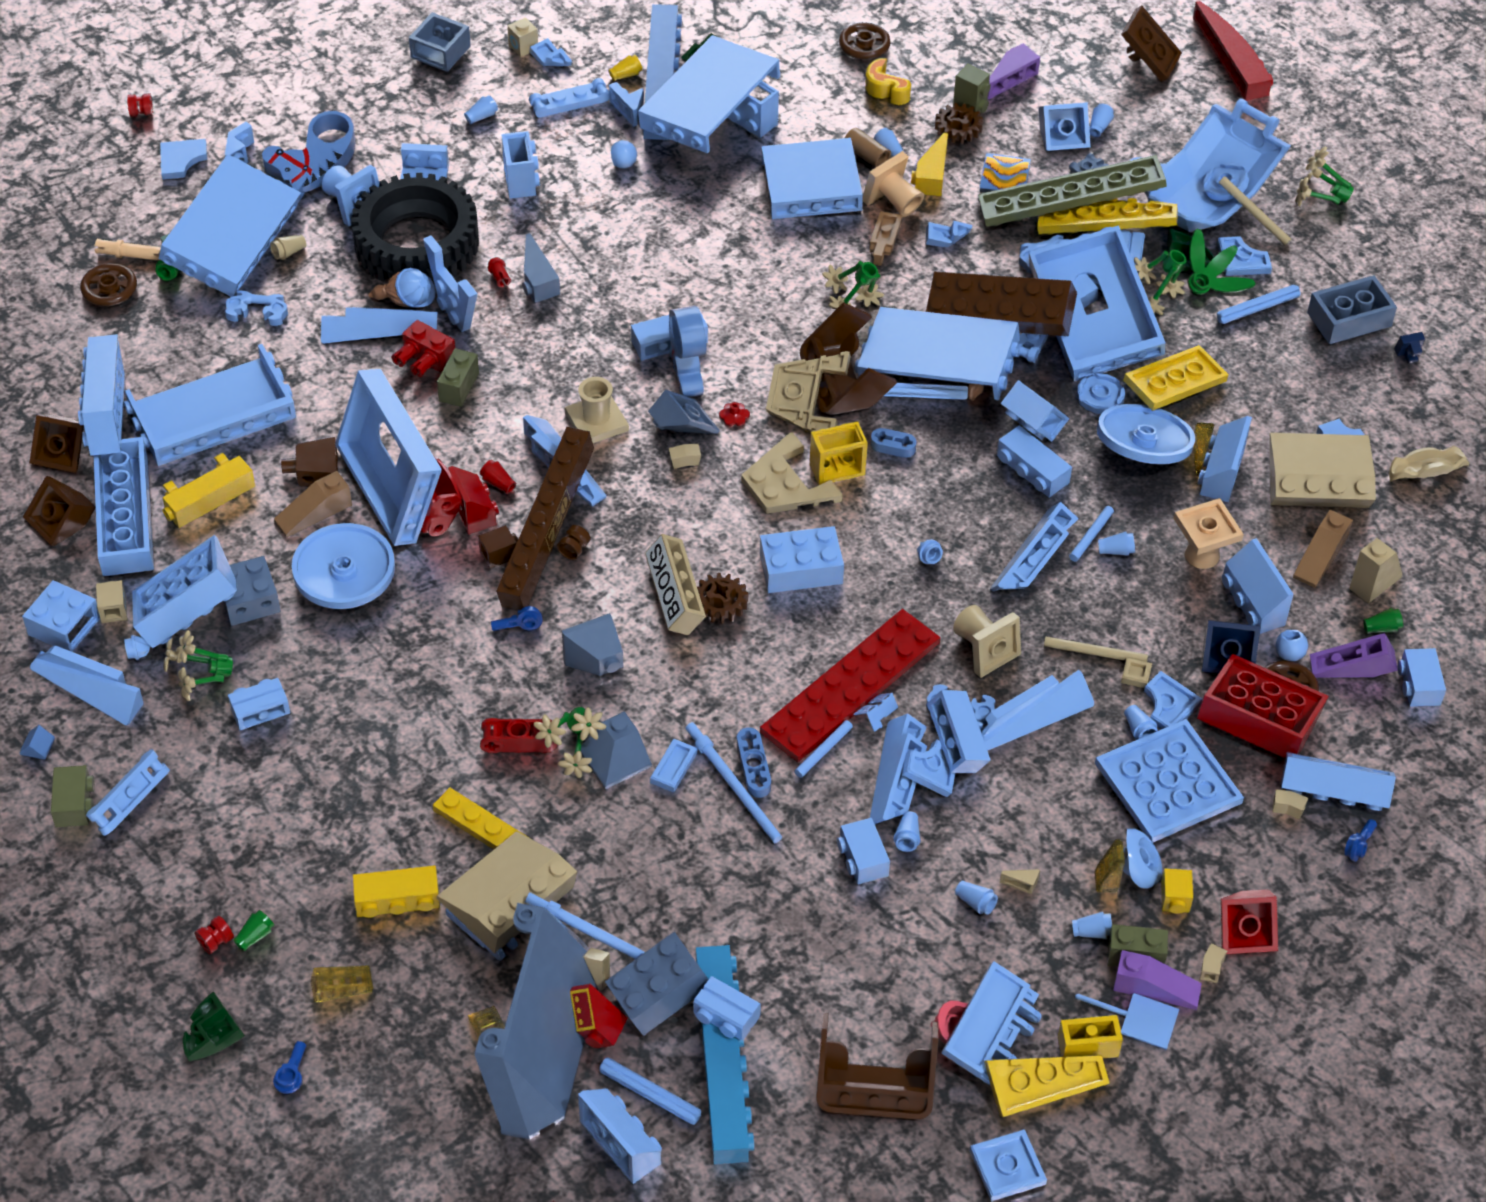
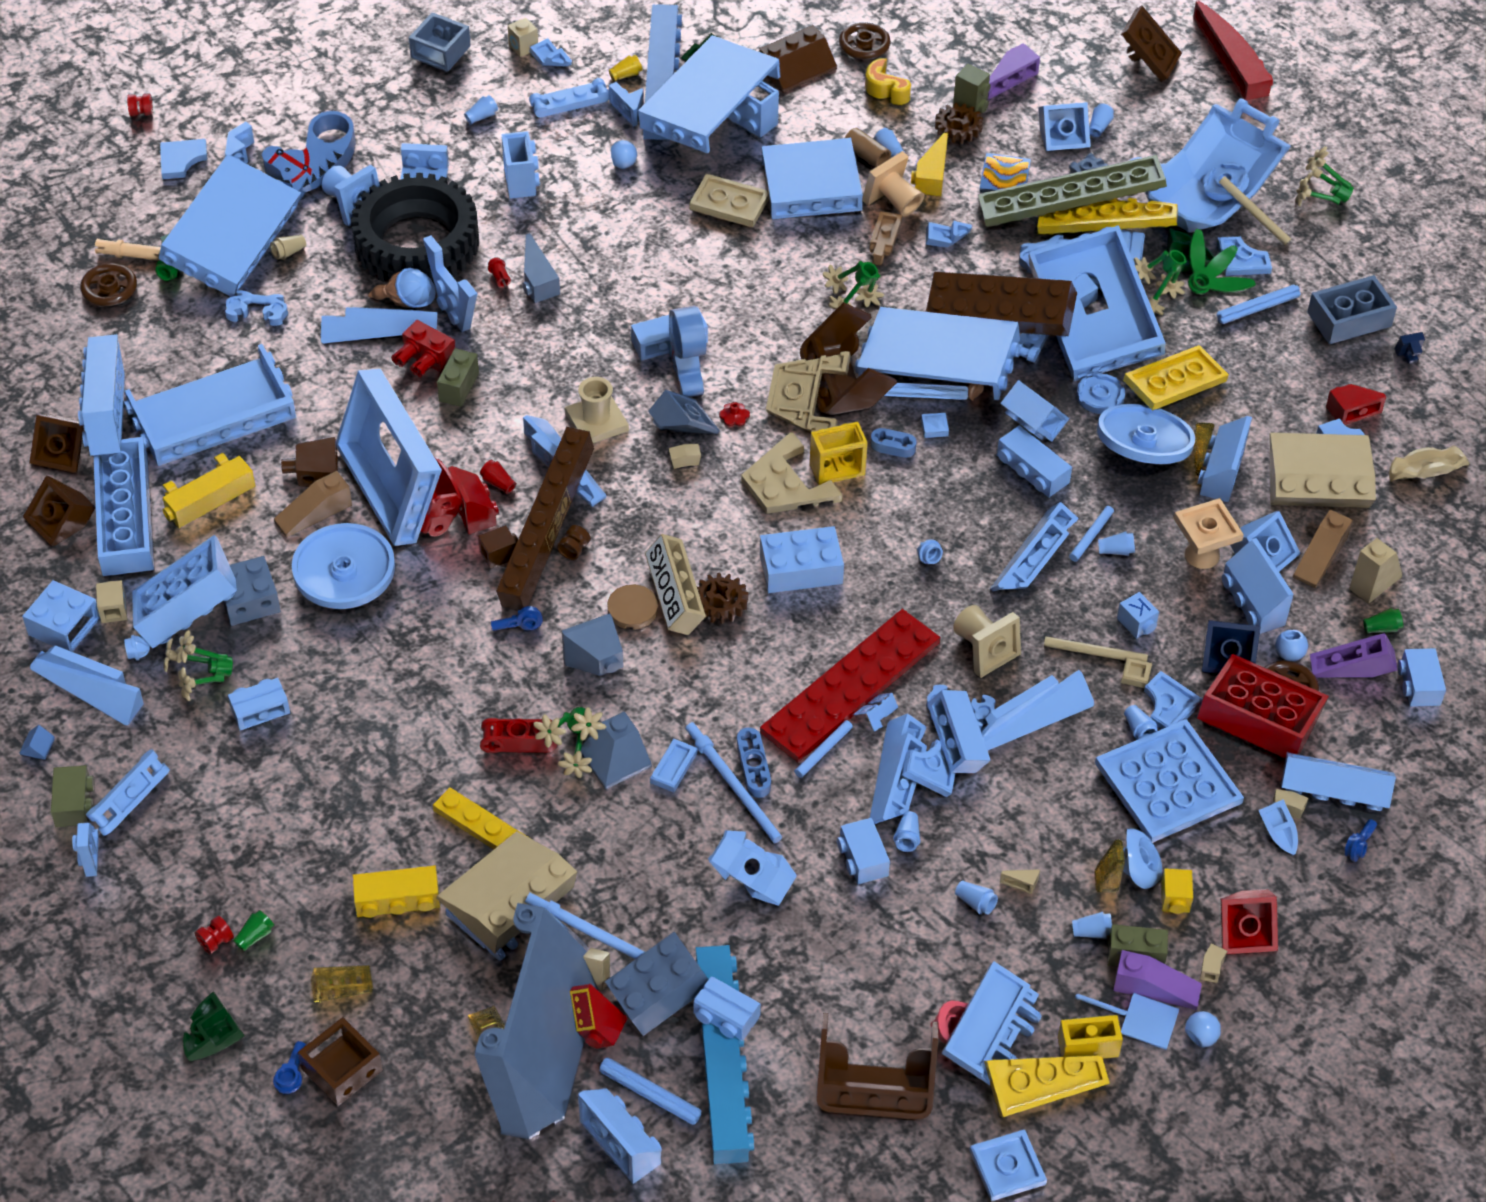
(87, 848): none -> light blue wing
(342, 1065): none -> reddish brown piece
(632, 606): none -> medium nougat tile
(729, 200): none -> tan plate
(774, 872): none -> light blue piece
(801, 58): none -> reddish brown slope
(934, 425): none -> light blue tile
(1138, 615): none -> light blue brick
(1203, 1028): none -> light blue piece
(1274, 538): none -> light blue slope
(1280, 826): none -> light blue plate
(1354, 403): none -> red slope

